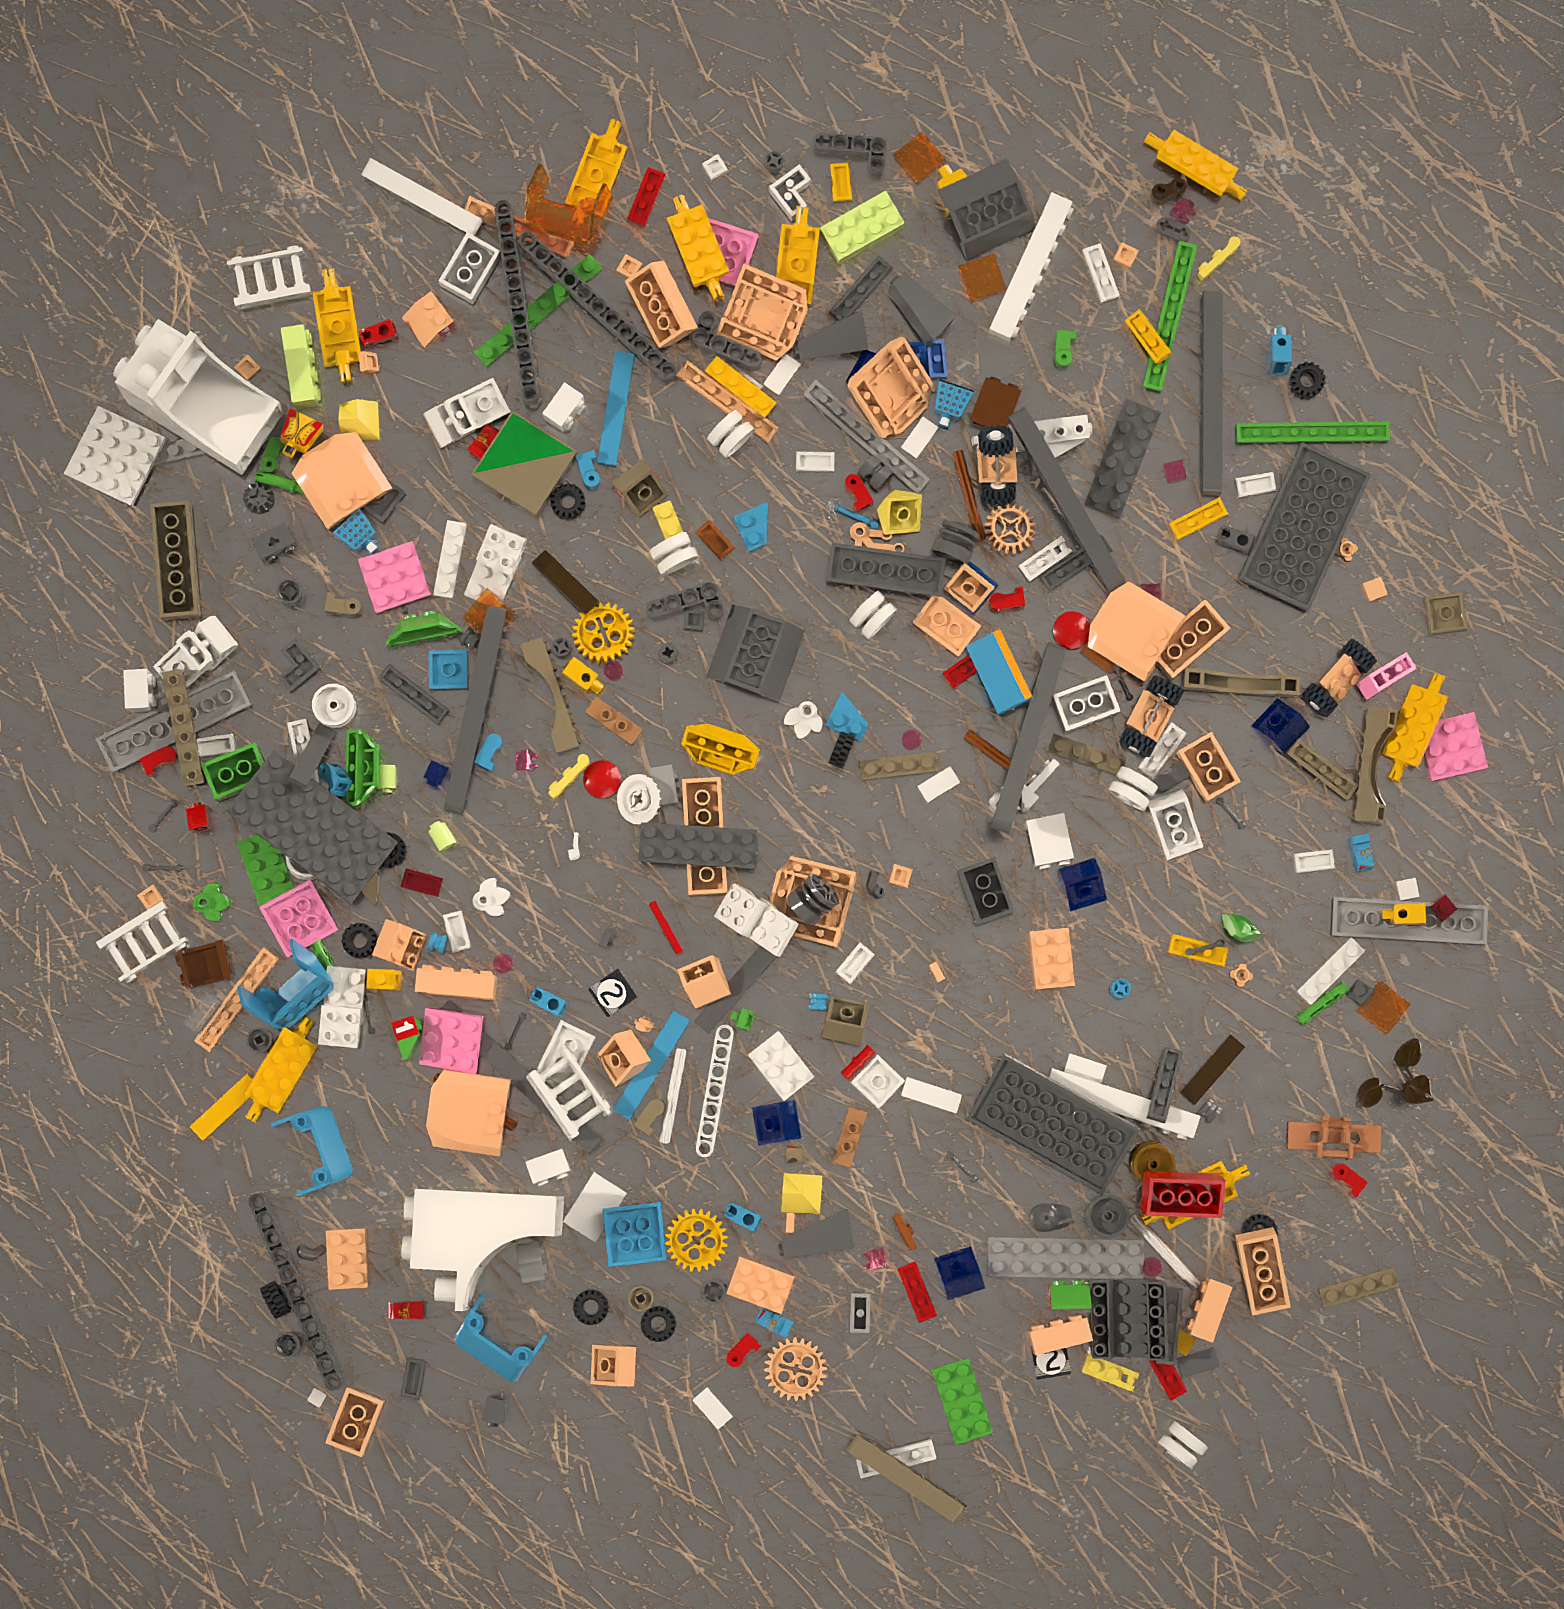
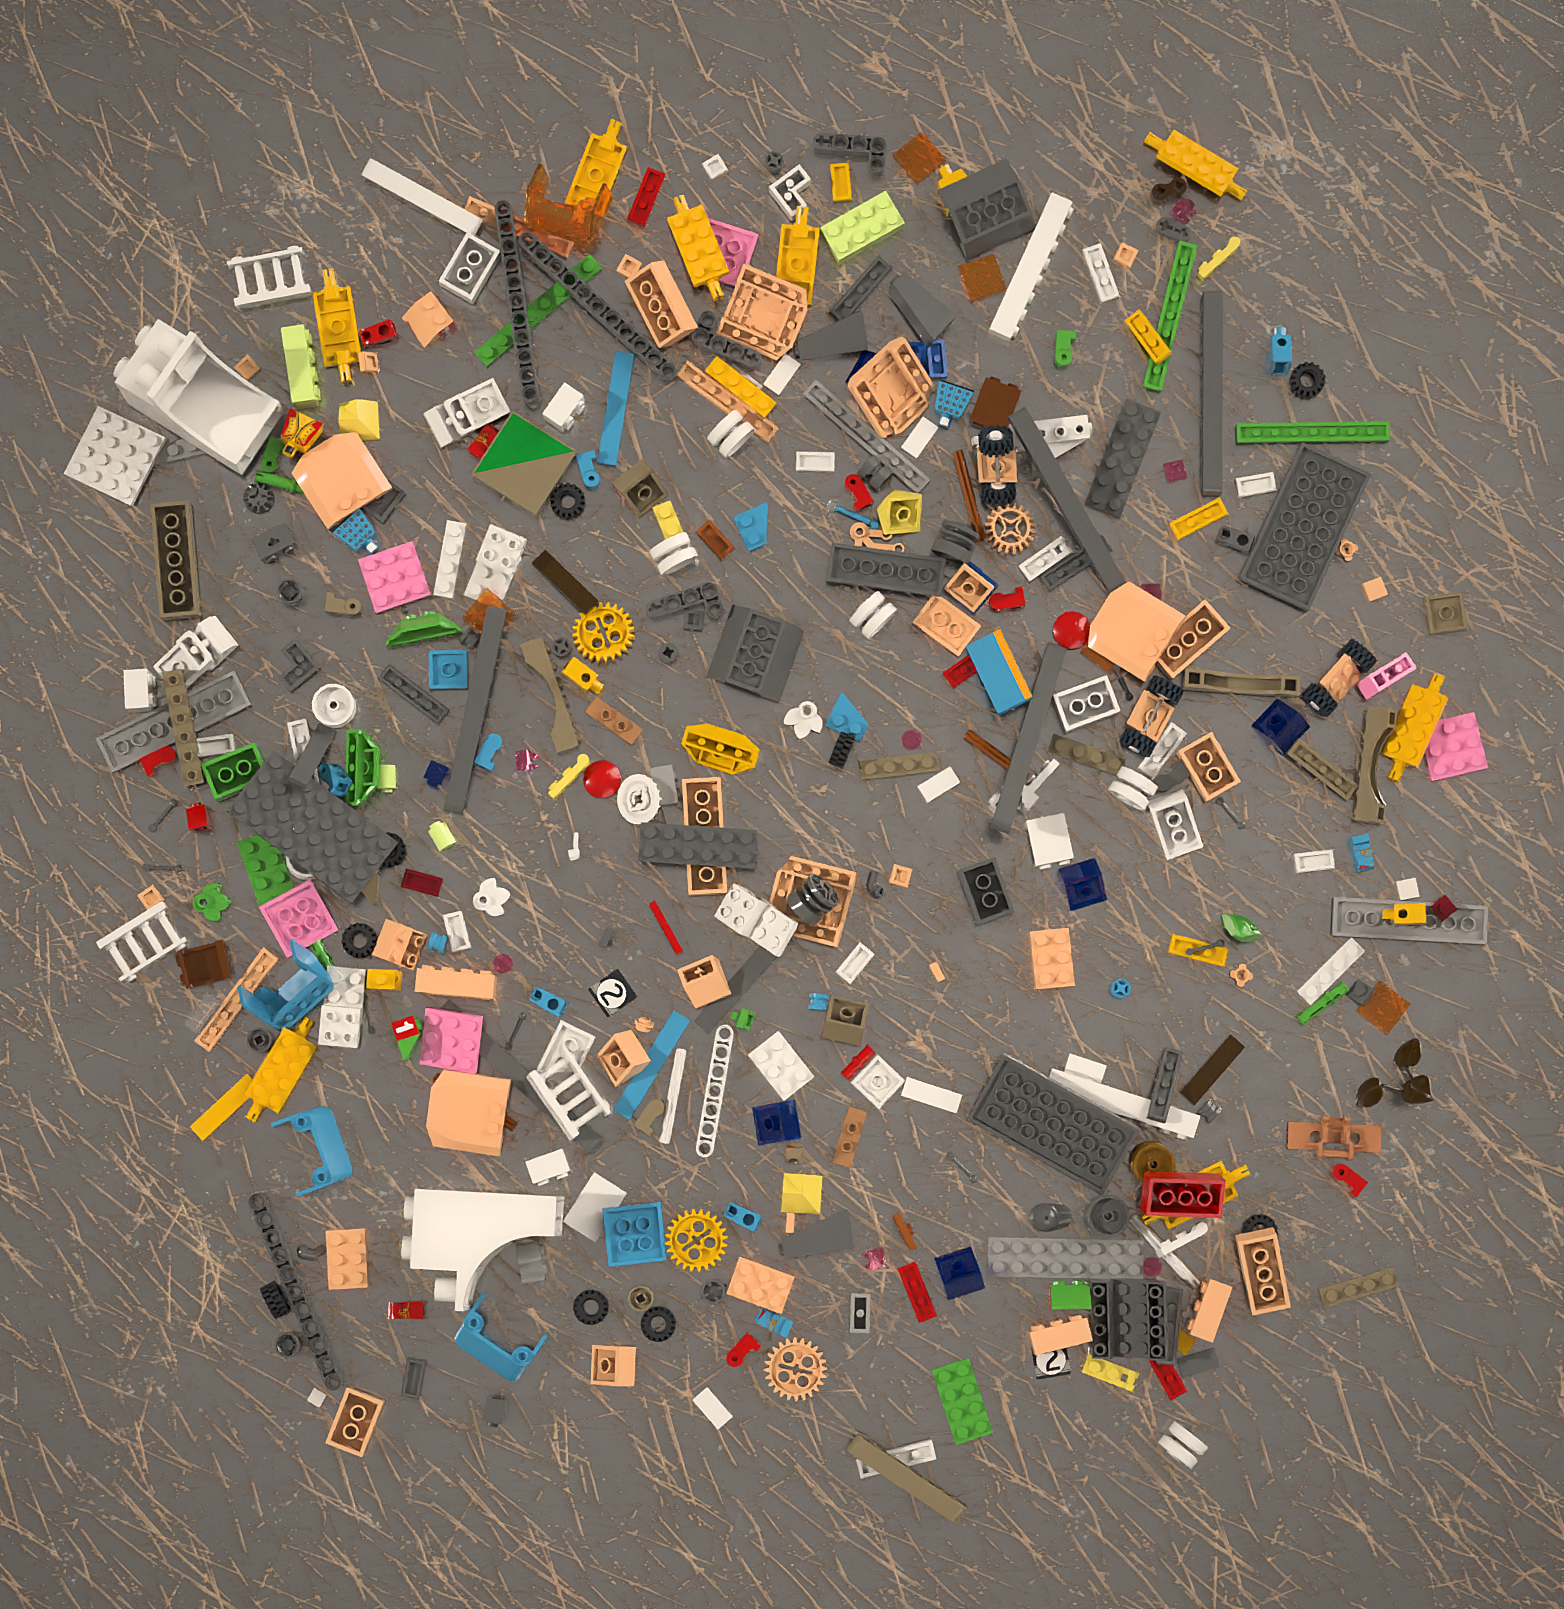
(613, 670): clear pink plate -> none
(1182, 1238): none -> white plate

